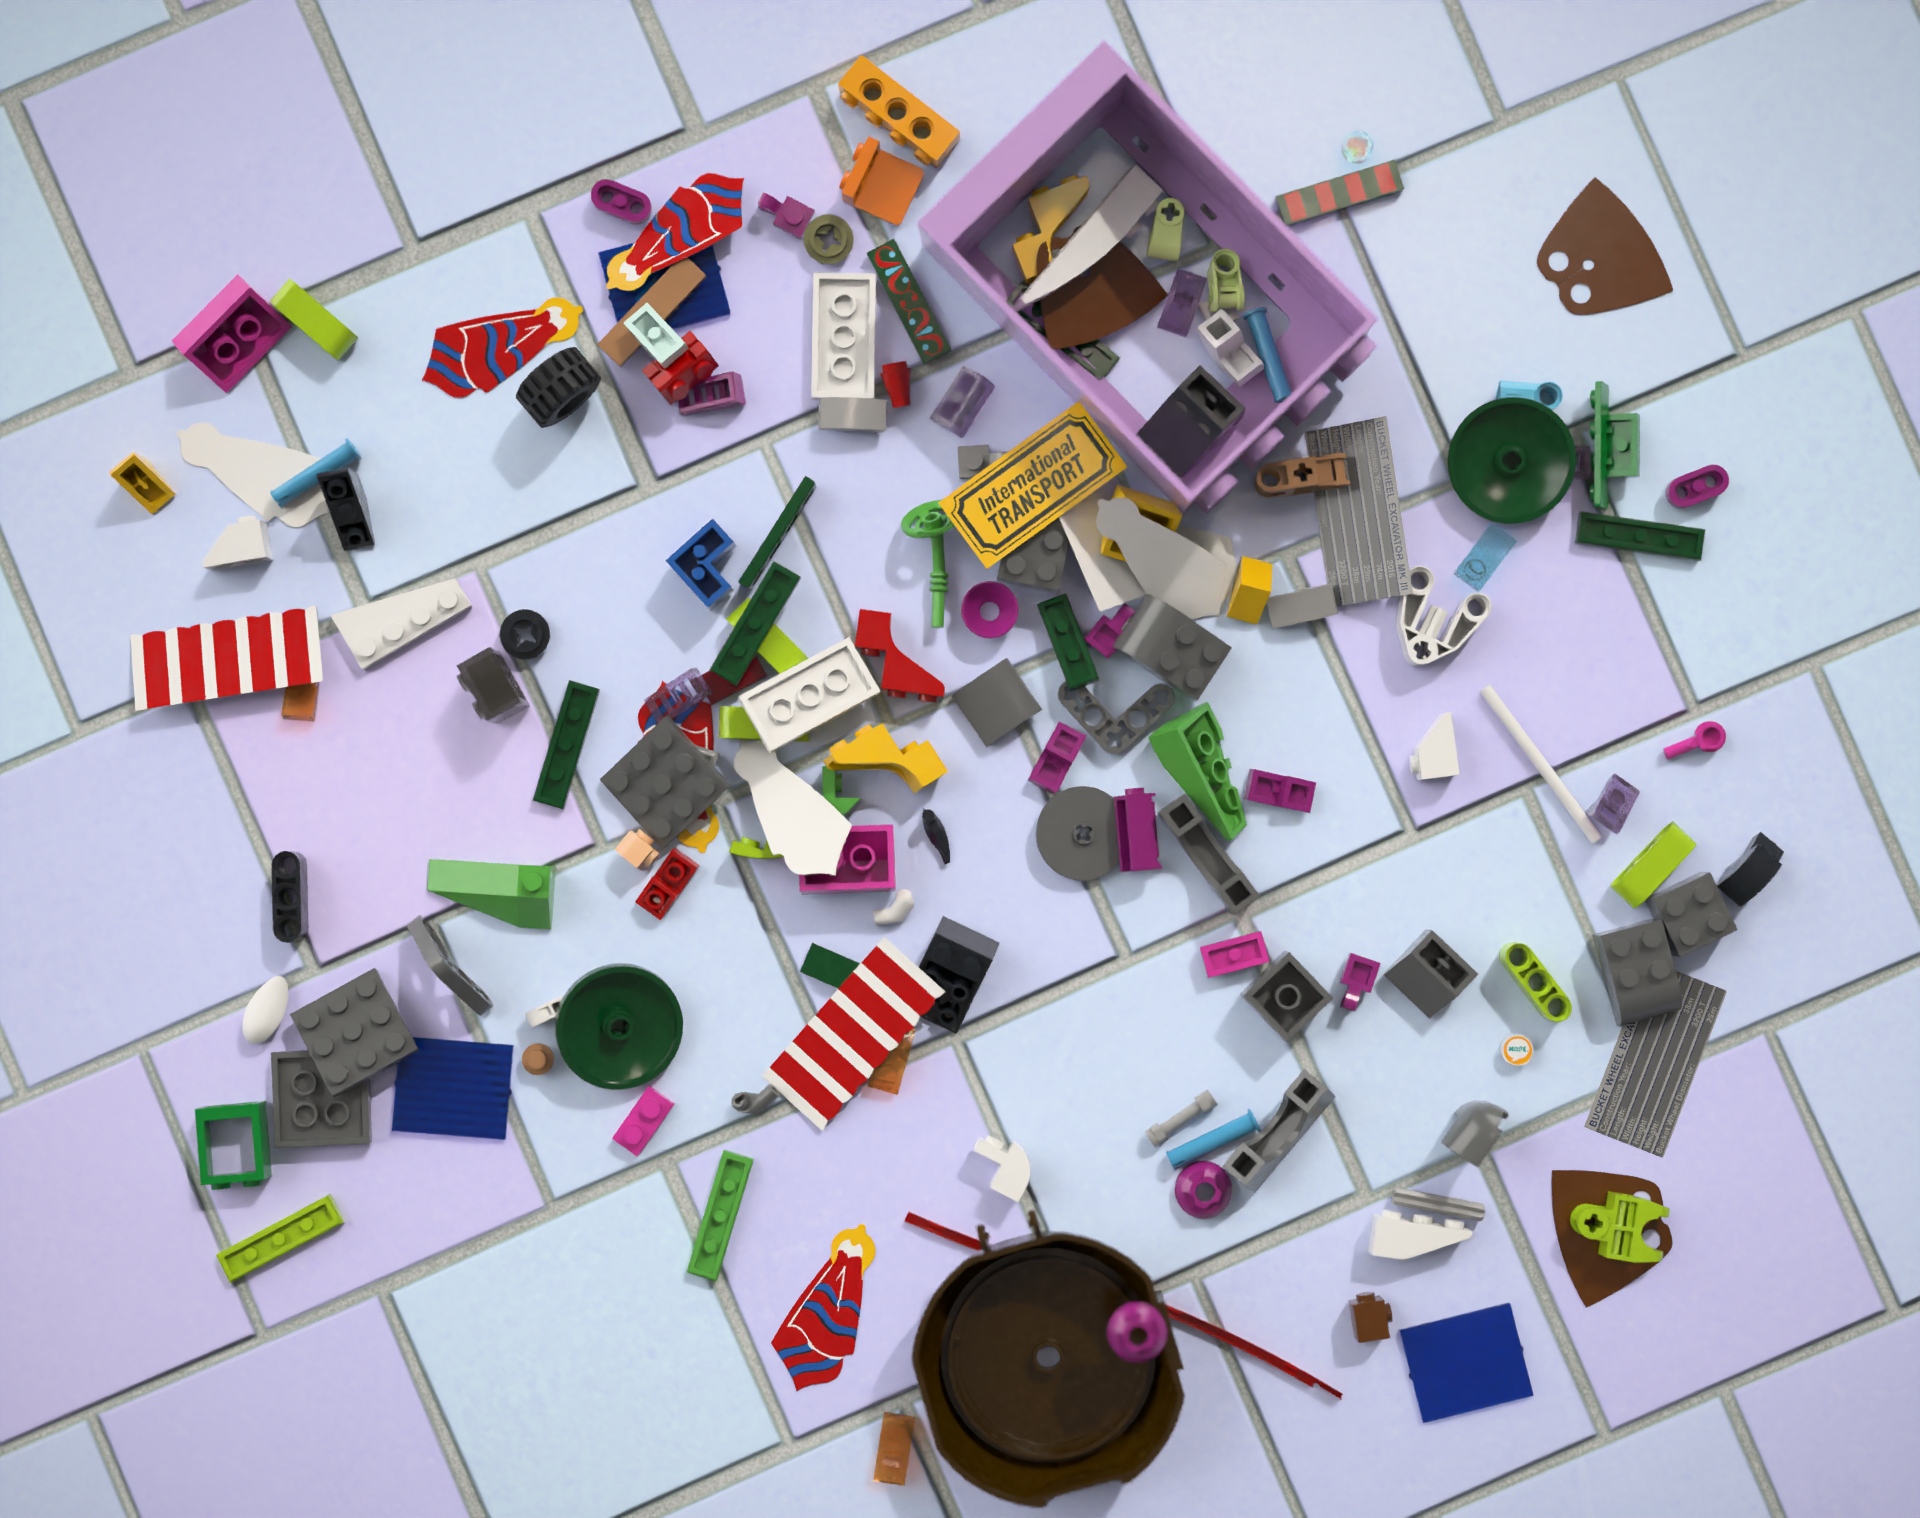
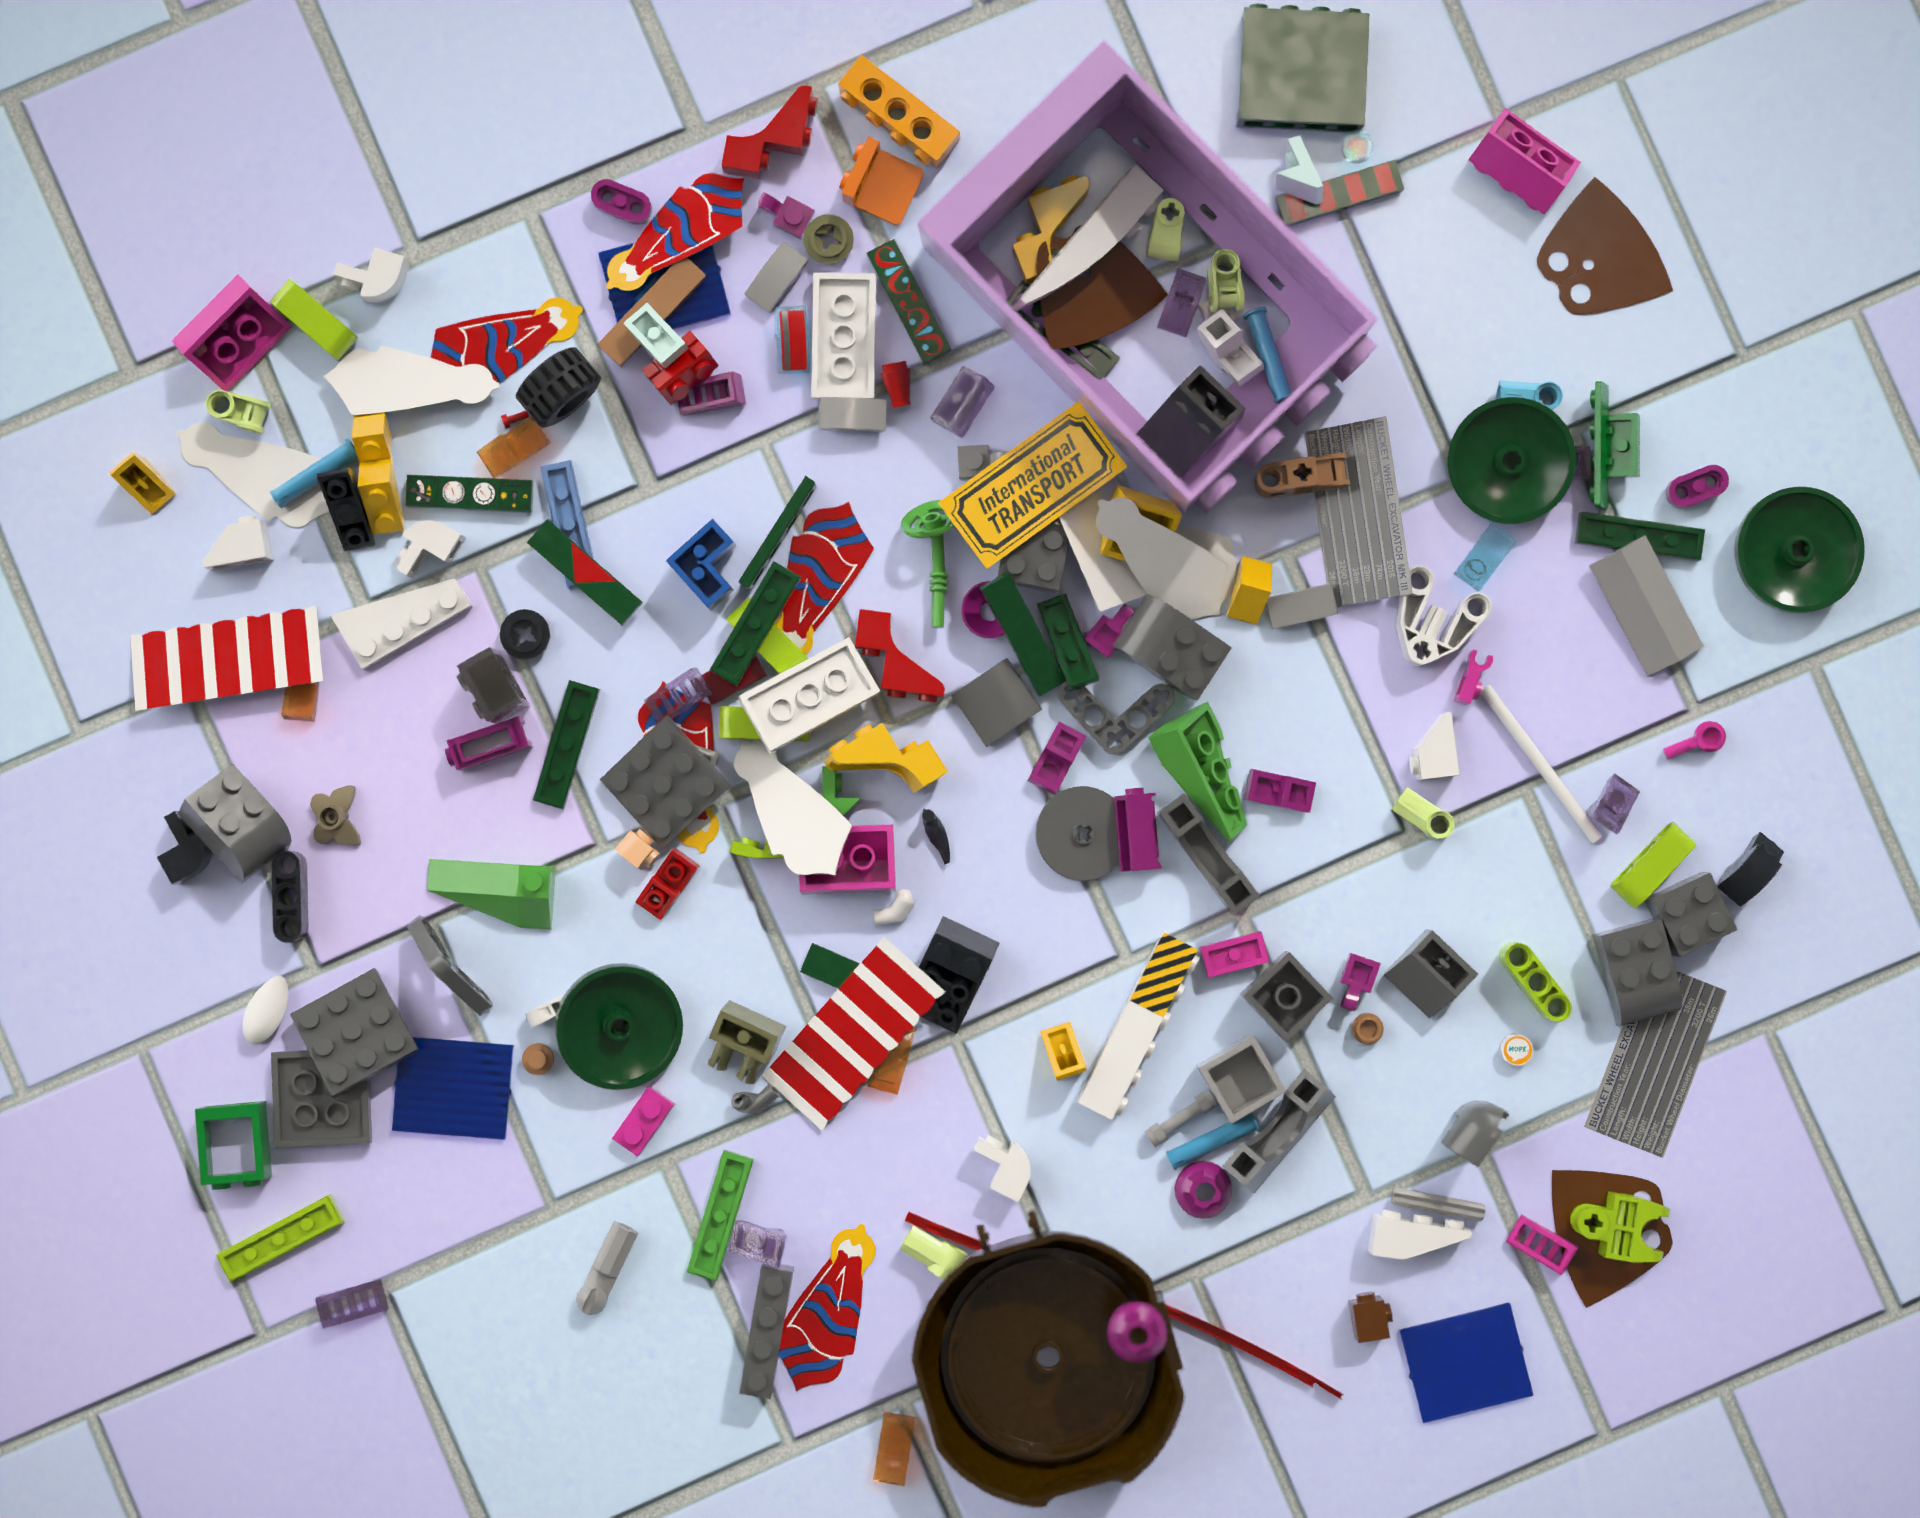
(188, 857): none -> black brick
(236, 823): none -> dark grey brick
(243, 412): none -> yellowish green piece
(324, 1309): none -> clear purple slope
(333, 817): none -> dark tan animal
(376, 473): none -> yellow arch
(381, 280): none -> white brick
(404, 380): none -> white sticker
(428, 537): none -> white brick
(469, 493): none -> tile
(487, 744): none -> magenta window
(513, 447): none -> clear orange slope
(514, 418): none -> red piece
(566, 505): none -> medium blue tile
(585, 572): none -> dark green tile
(612, 1255): none -> light grey piece
(747, 1033): none -> olive brick
(758, 1242): none -> clear purple slope
(766, 1330): none -> dark grey arch
(776, 276): none -> light grey slope
(785, 133): none -> red arch
(792, 339): none -> slope
(828, 561): none -> red sticker
(937, 1255): none -> yellowish green piece
(1022, 634): none -> dark green tile
(1063, 1051): none -> yellow slope
(1137, 1025): none -> white brick
(1241, 1078): none -> light grey piece
(1301, 176): none -> light aqua slope
(1303, 68): none -> panel
(1367, 1028): none -> medium nougat plate
(1421, 812): none -> yellowish green piece
(1469, 687): none -> dark pink plate
(1524, 161): none -> dark pink slope
(1567, 1256): none -> dark pink slope
(1646, 606): none -> light grey slope
(1799, 549): none -> dark green dish

